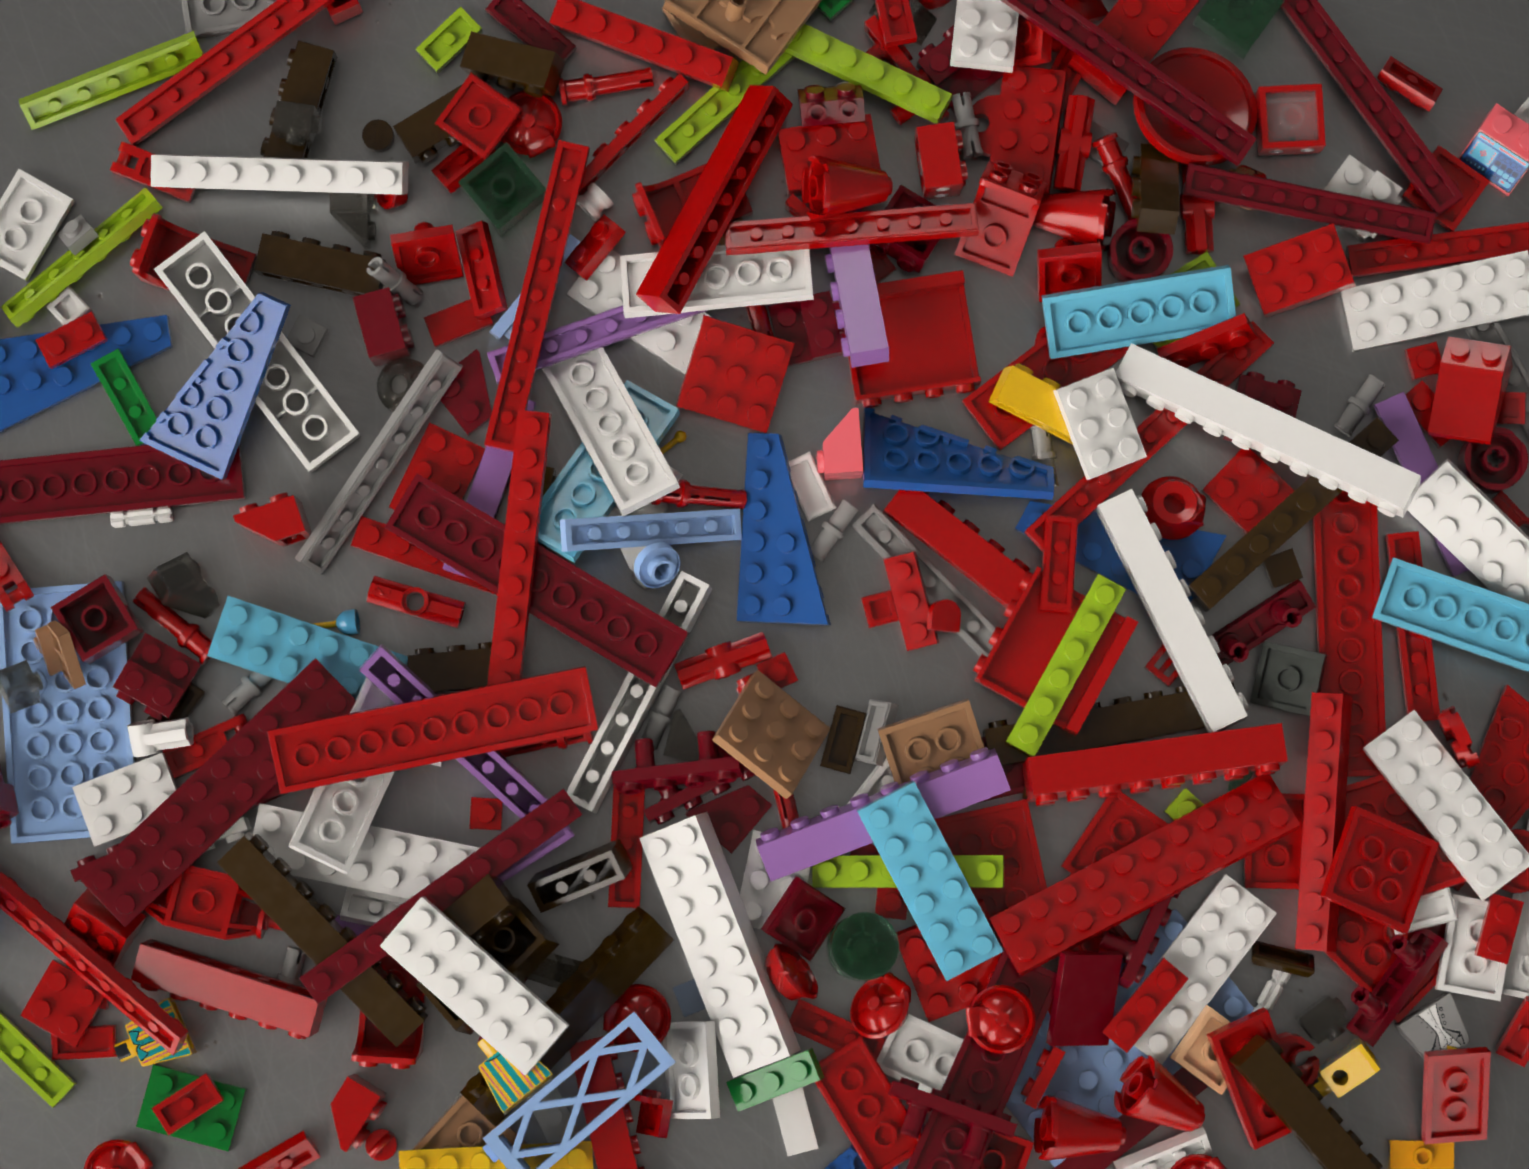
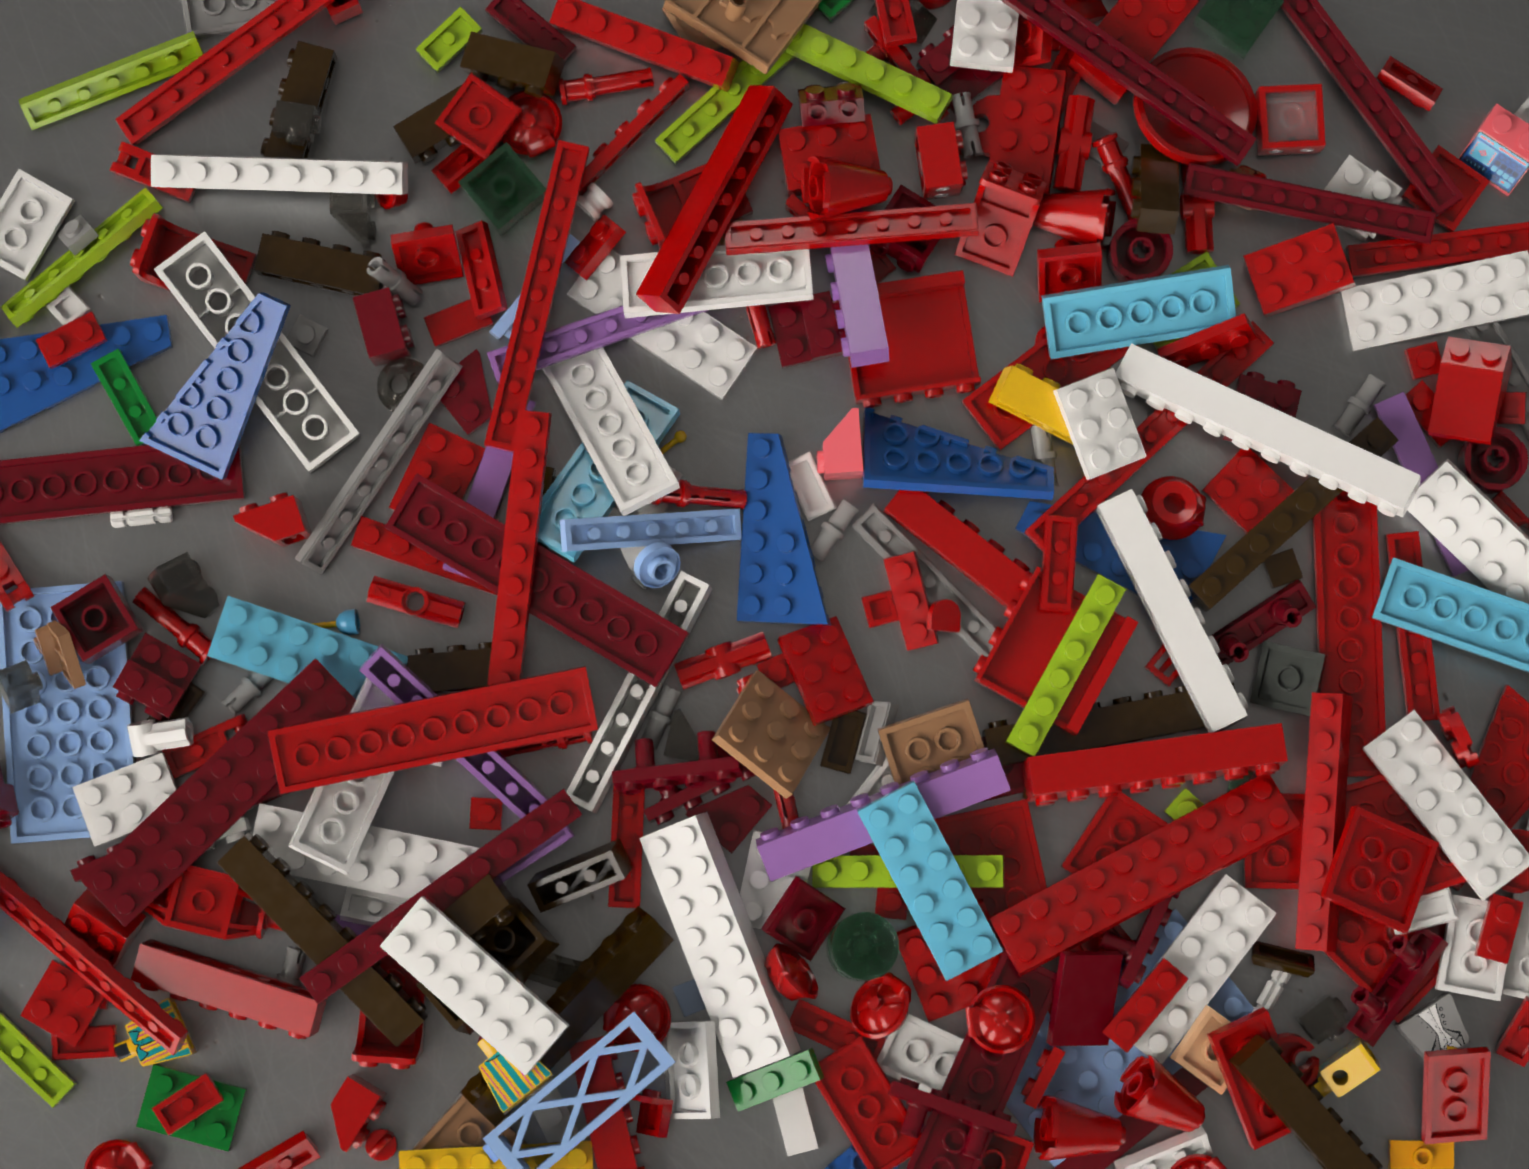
(378, 135): dark brown tile -> none
(735, 374): red plate -> none
(825, 671): none -> red plate

